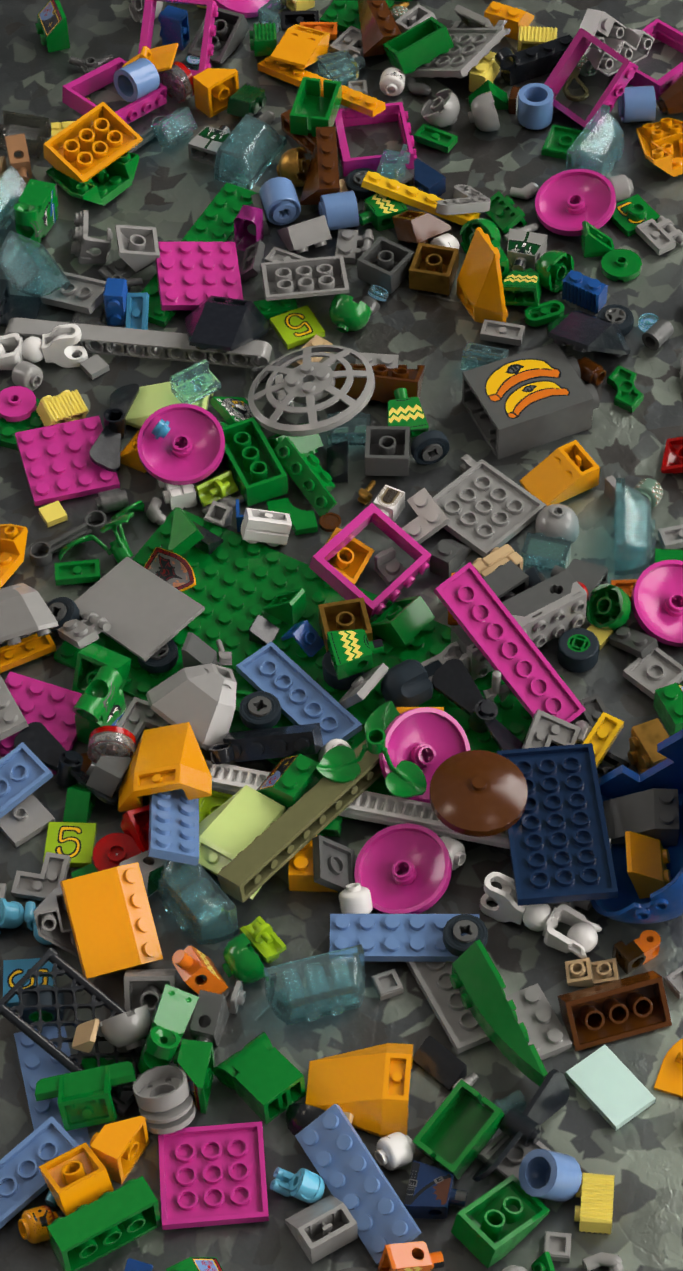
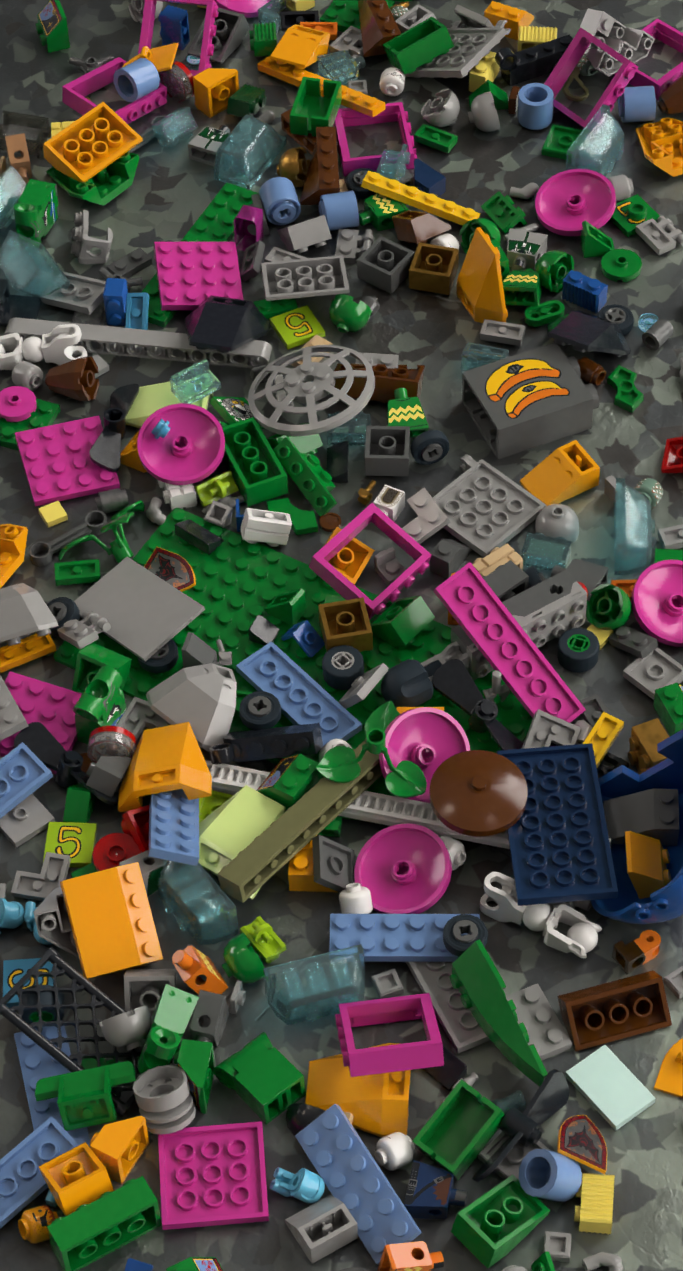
(62, 408): light yellow brick -> none
(75, 379): none -> reddish brown cone
(85, 1035): tan slope -> none
(137, 245): light grey slope -> none
(183, 533): green slope -> none
(352, 651): green torso -> none
(378, 293): clear light blue tile -> none
(389, 1057): none -> dark pink window
(418, 89): dark grey arm -> none
(466, 201): light grey beam -> none
(583, 1143): none -> shield
(589, 974): tan slope -> none

